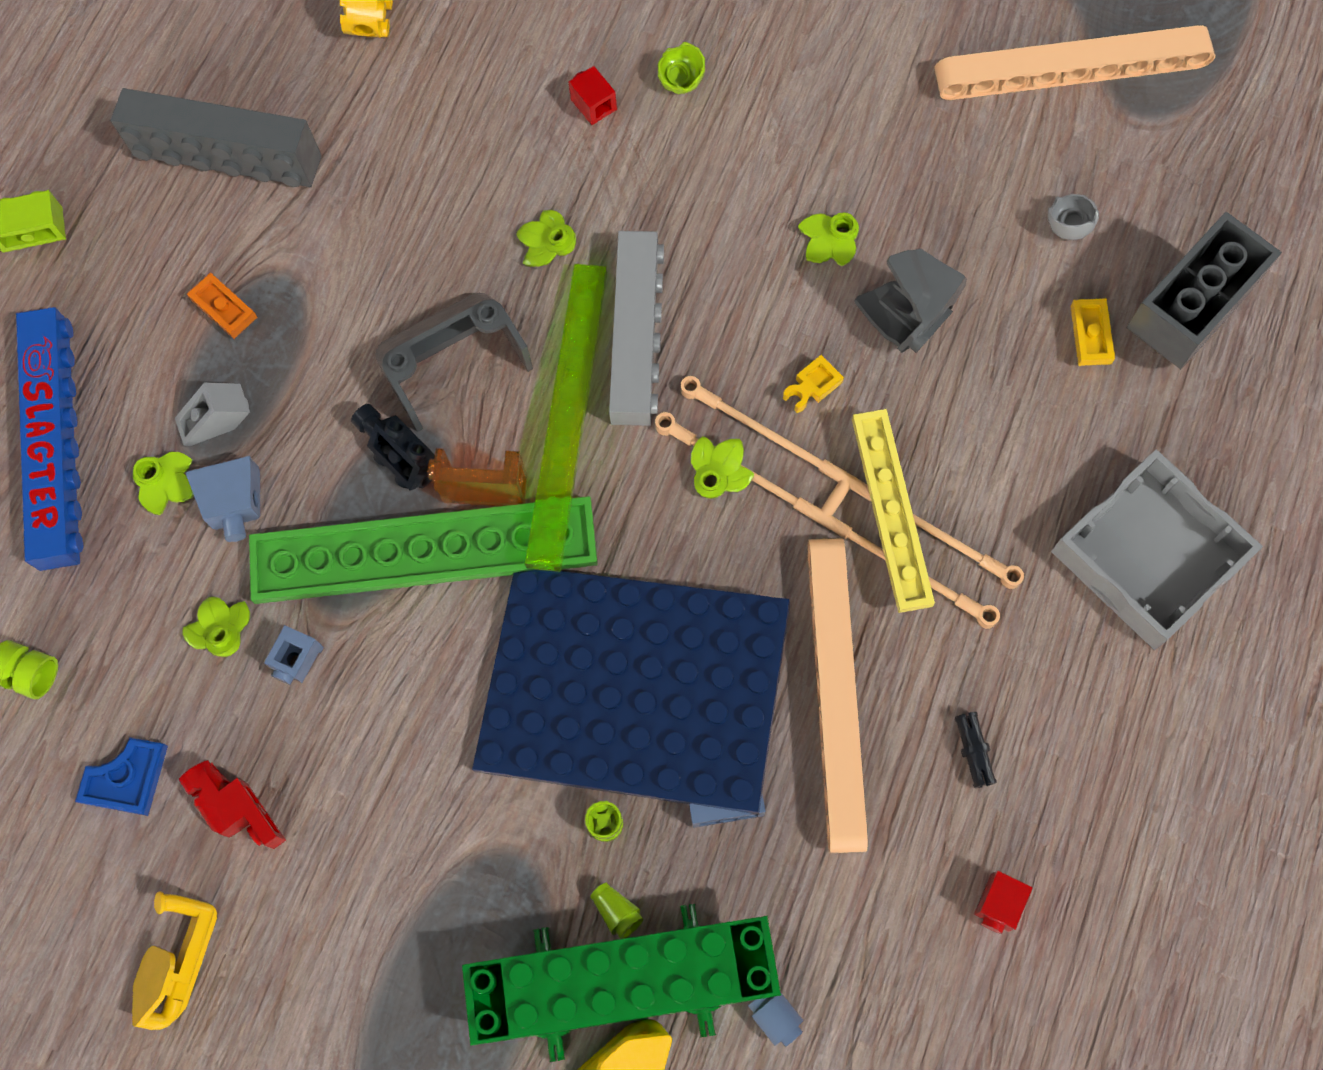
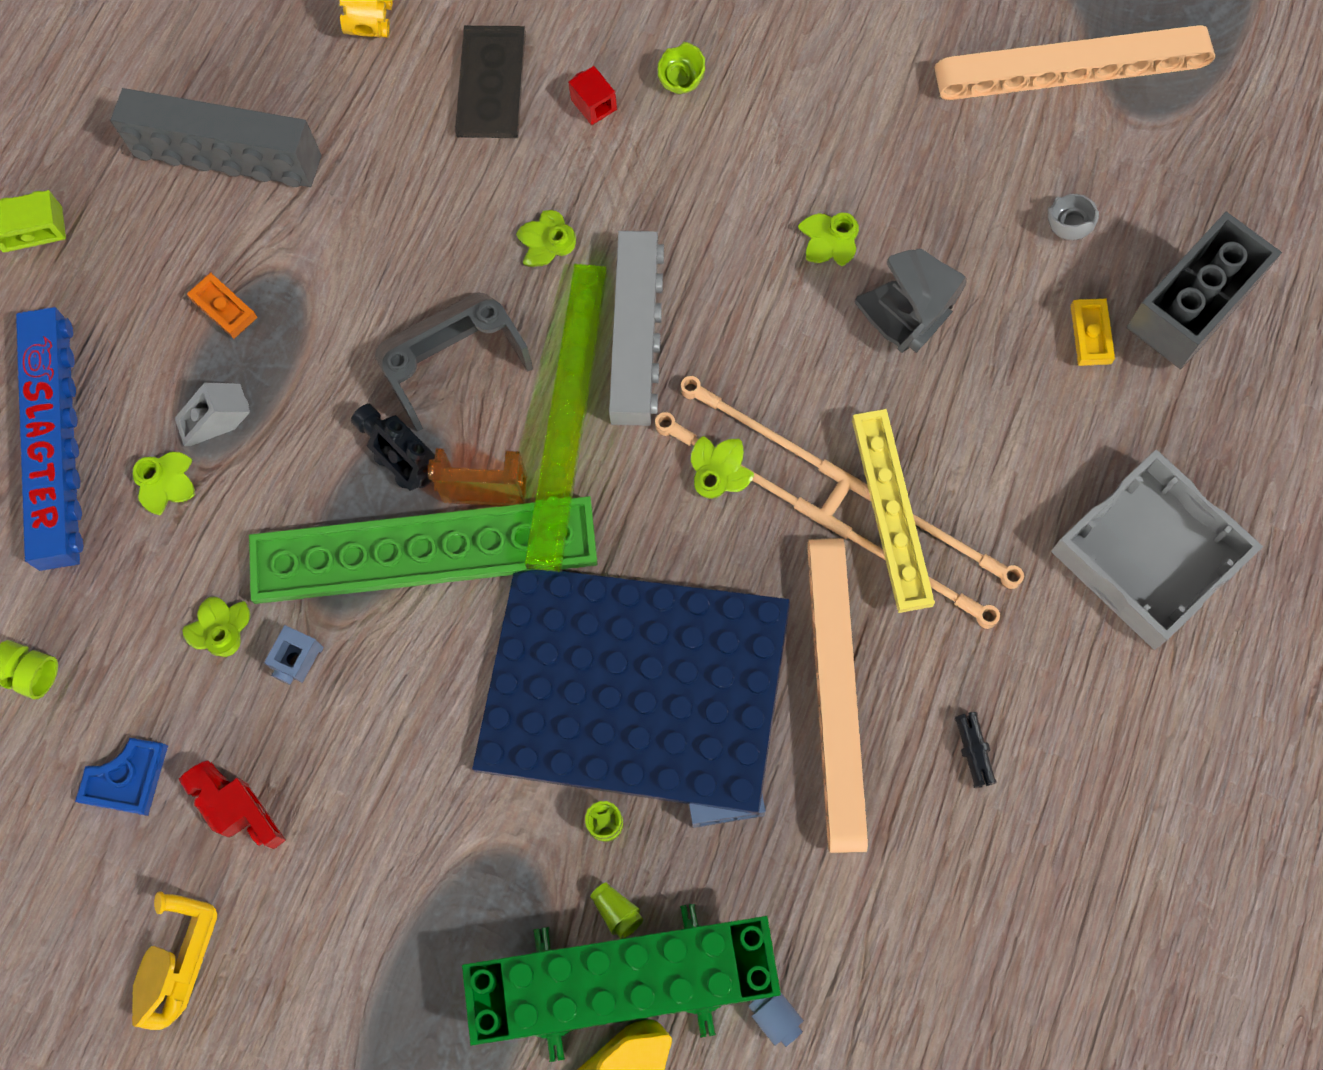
(228, 495): sand blue torso -> none
(490, 82): none -> clear smoke tile
(814, 380): yellow plate -> none
(1002, 902): red brick -> none

